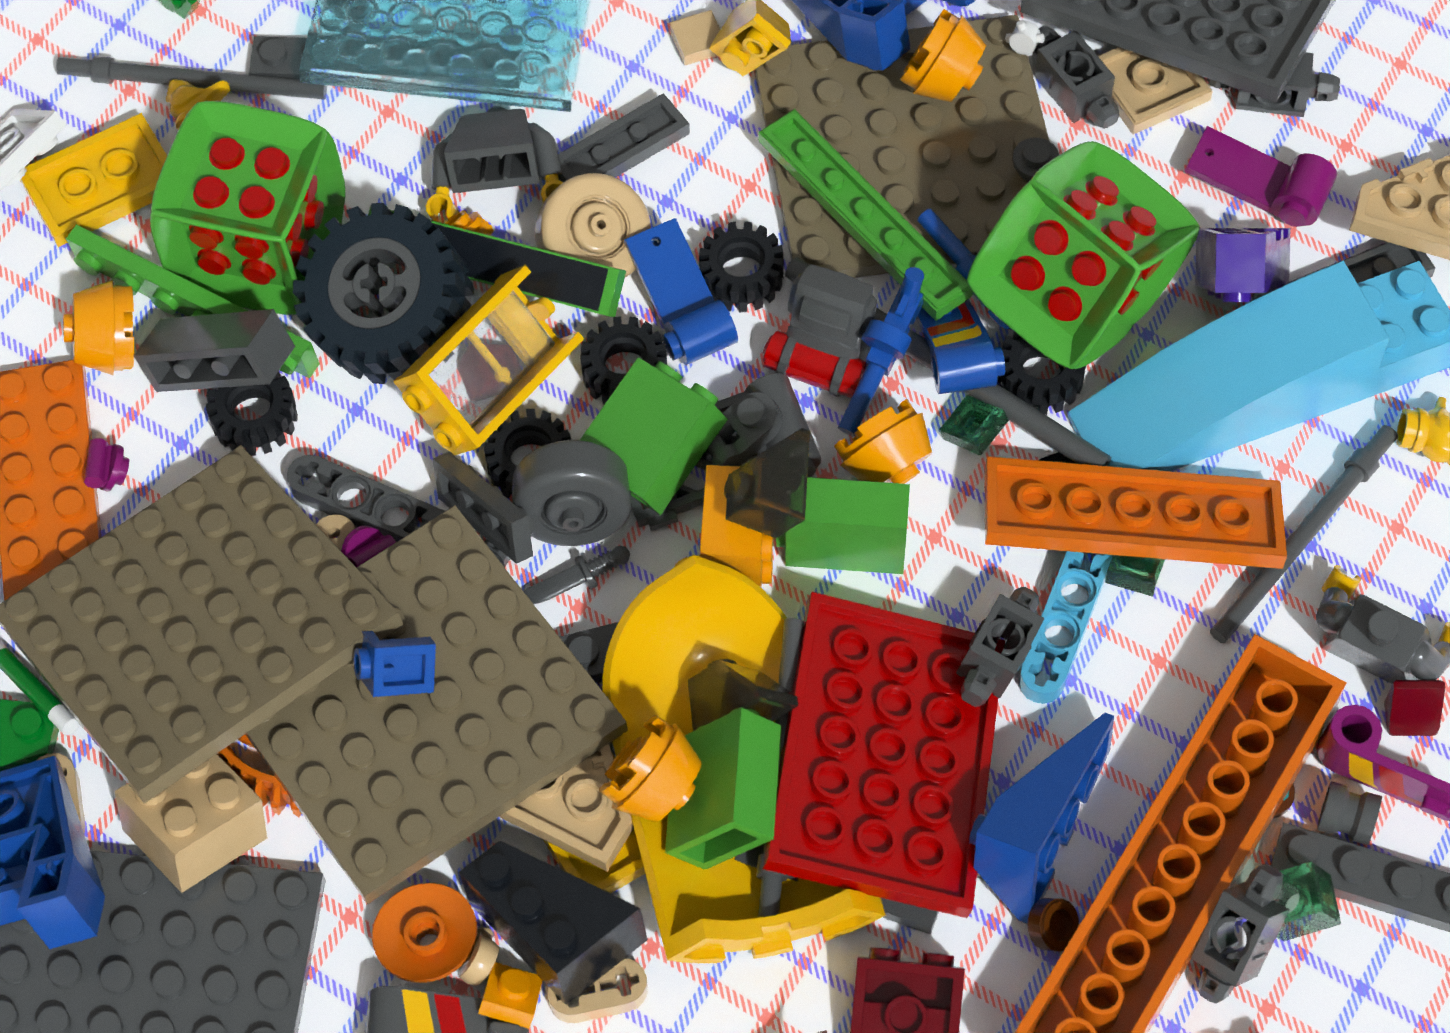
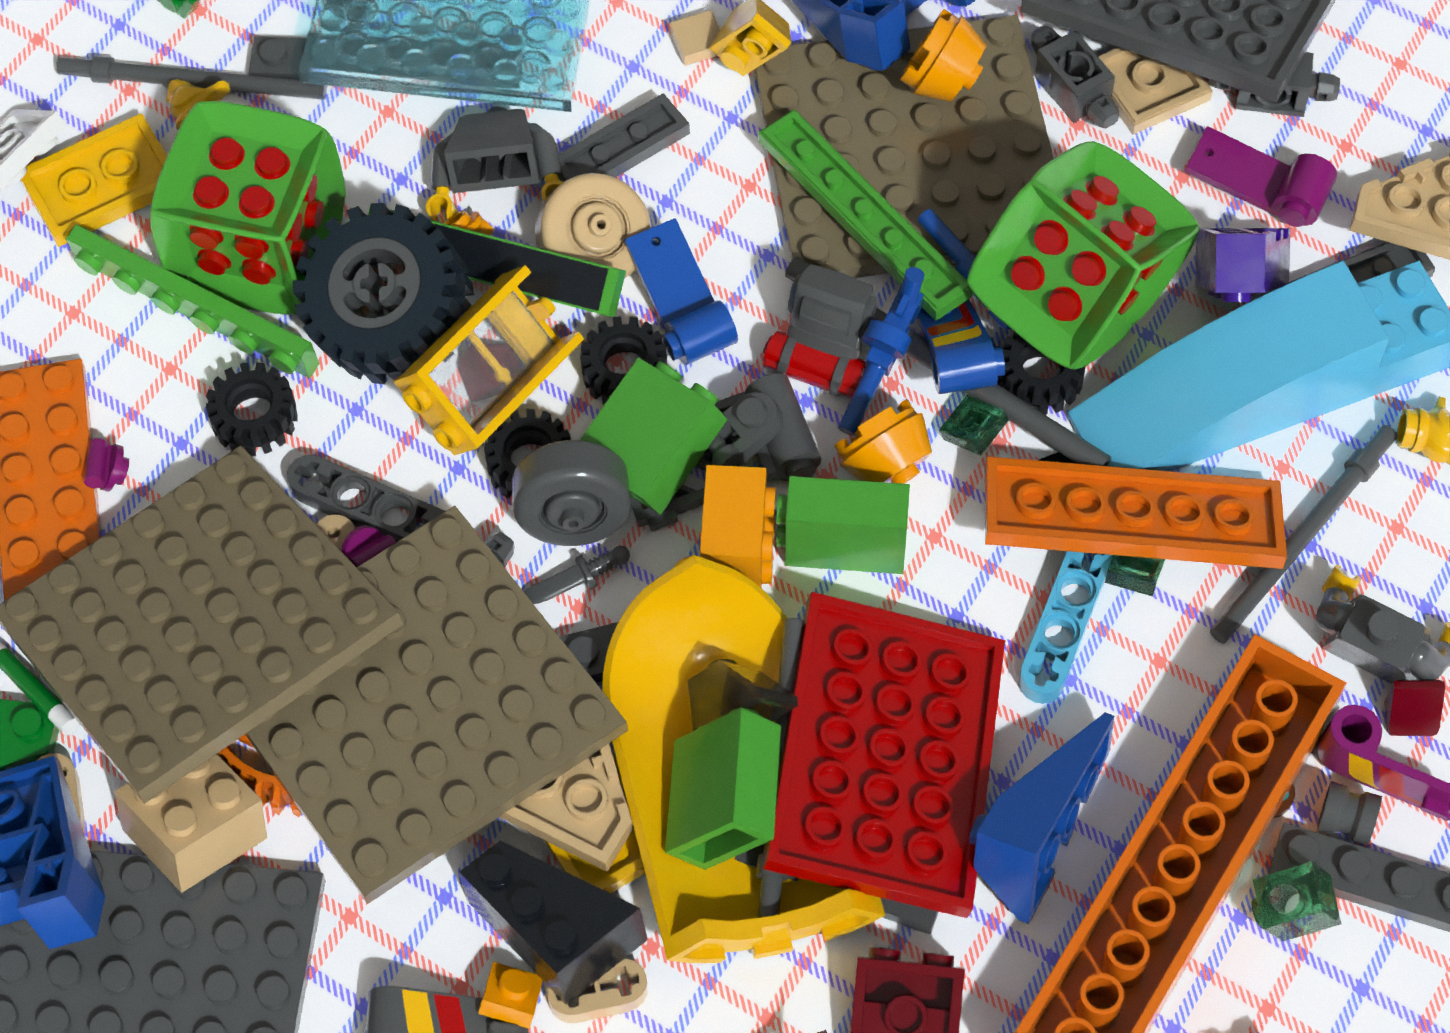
(102, 327): light orange cone -> none
(214, 351): dark grey brick -> none
(395, 665): blue bracket -> none
(421, 912): orange dish -> none
(481, 959): tan piece -> none
(484, 507): dark grey plate -> none
(653, 772): light orange cone -> none
(747, 244): black tyre -> none
(771, 488): clear smoke slope -> none
(982, 666): dark grey piece -> none
(1024, 38): white piece -> none
(1032, 155): dark grey plate -> none
(1052, 923): reddish brown tile -> none
(1249, 901): dark grey piece -> none

